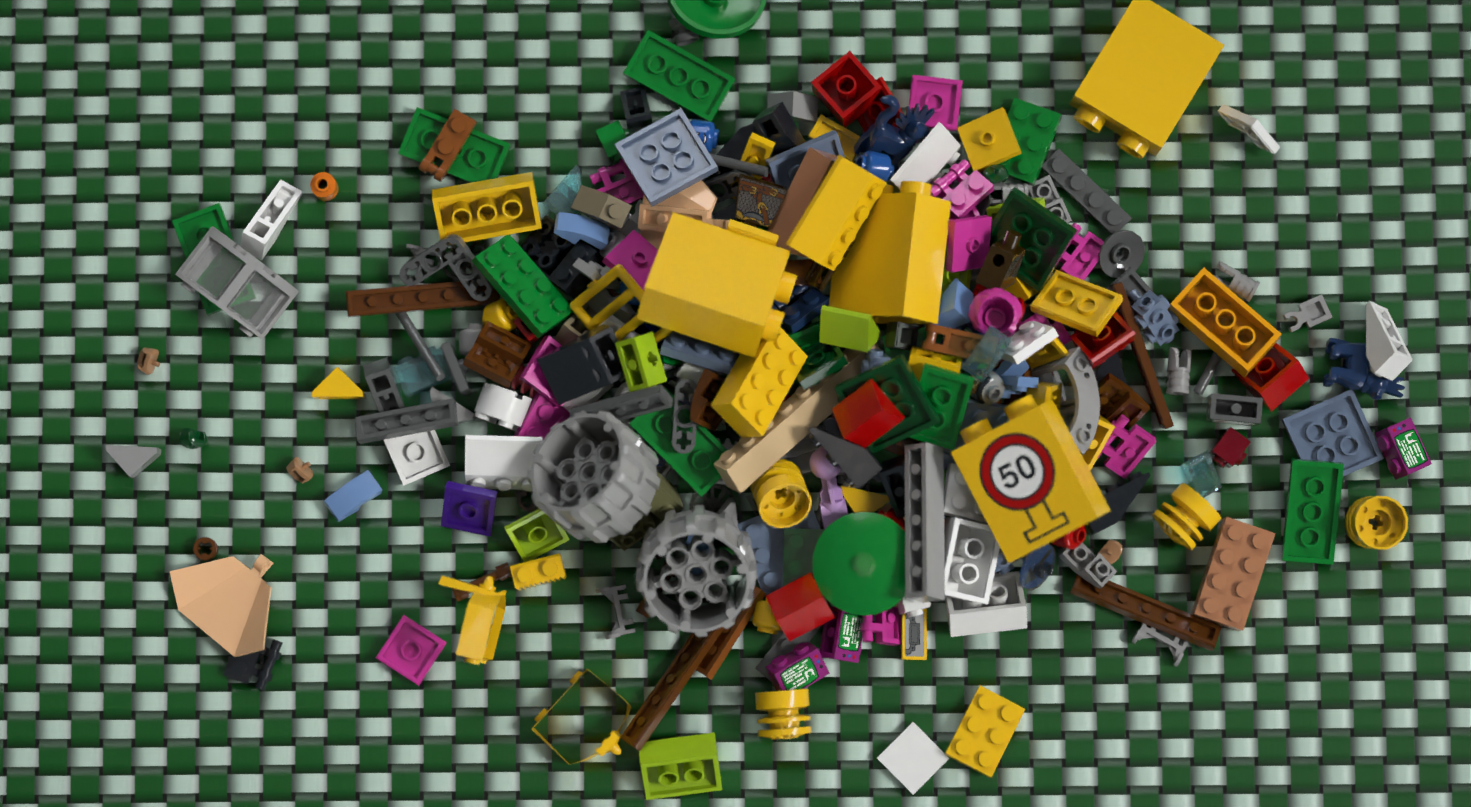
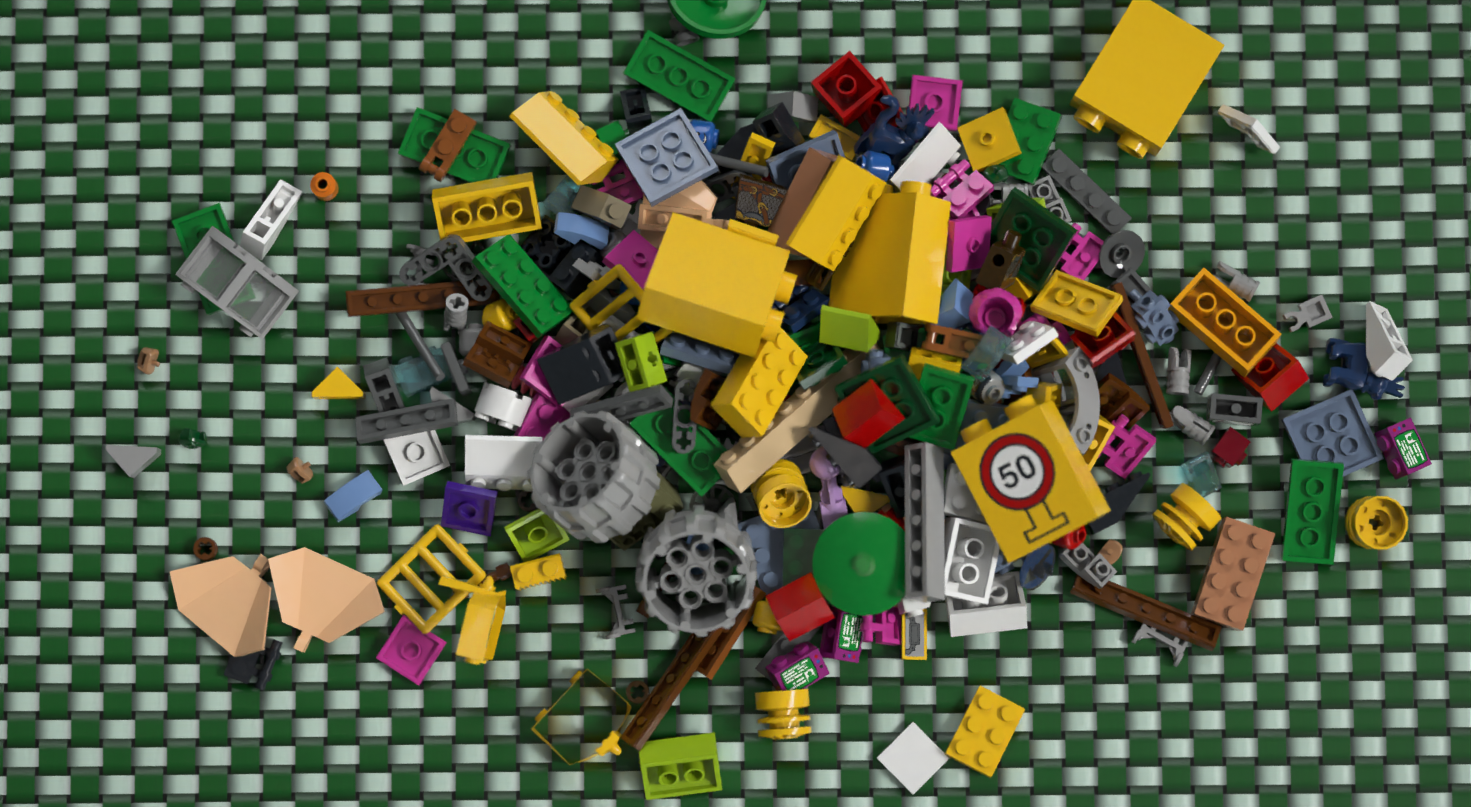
(322, 596): none -> light nougat panel
(401, 565): none -> yellow bar
(455, 312): none -> light grey hinge
(565, 138): none -> yellow slope
(636, 684): none -> dark brown bush
(1191, 424): none -> light grey hinge

